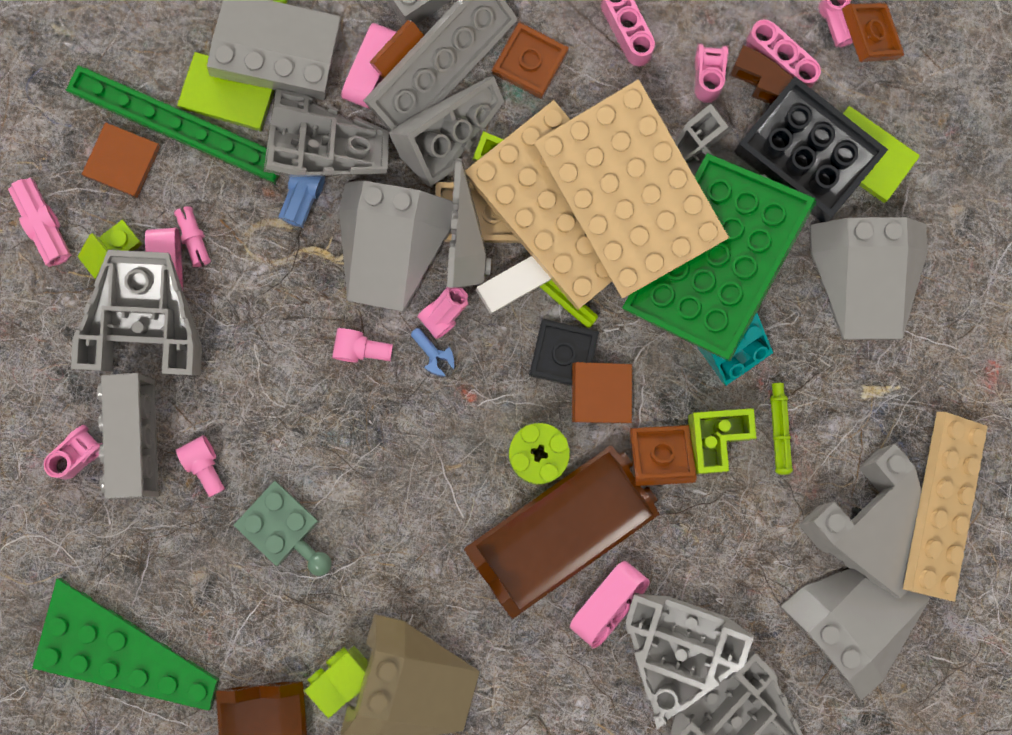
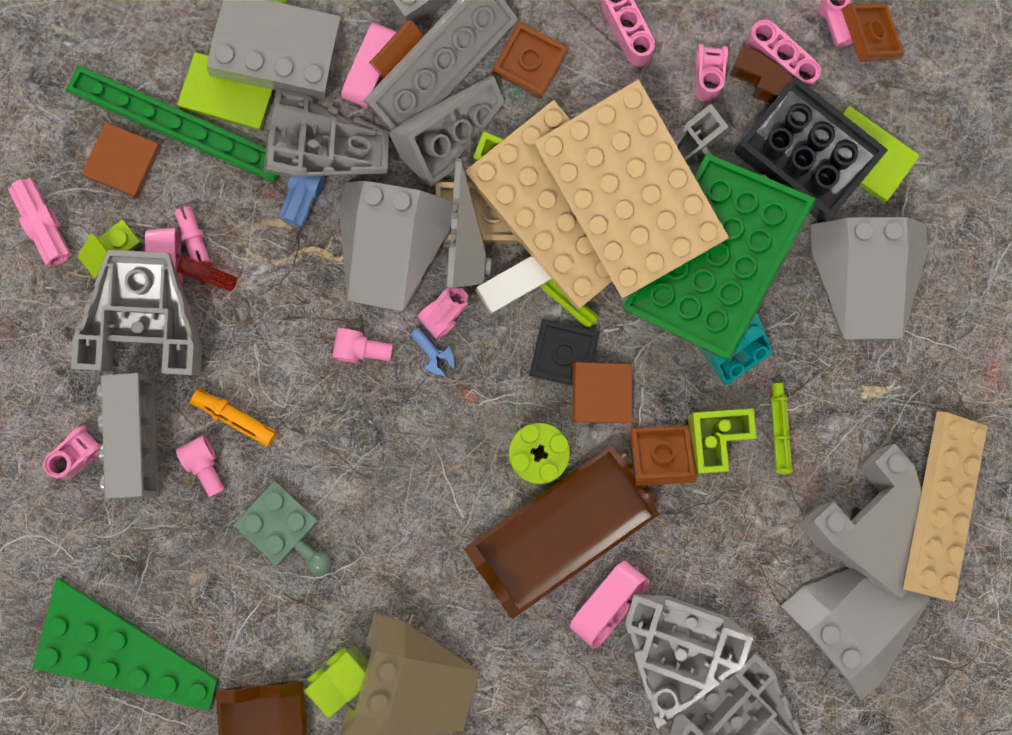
(206, 273): none -> clear red axle
(222, 411): none -> light orange pin

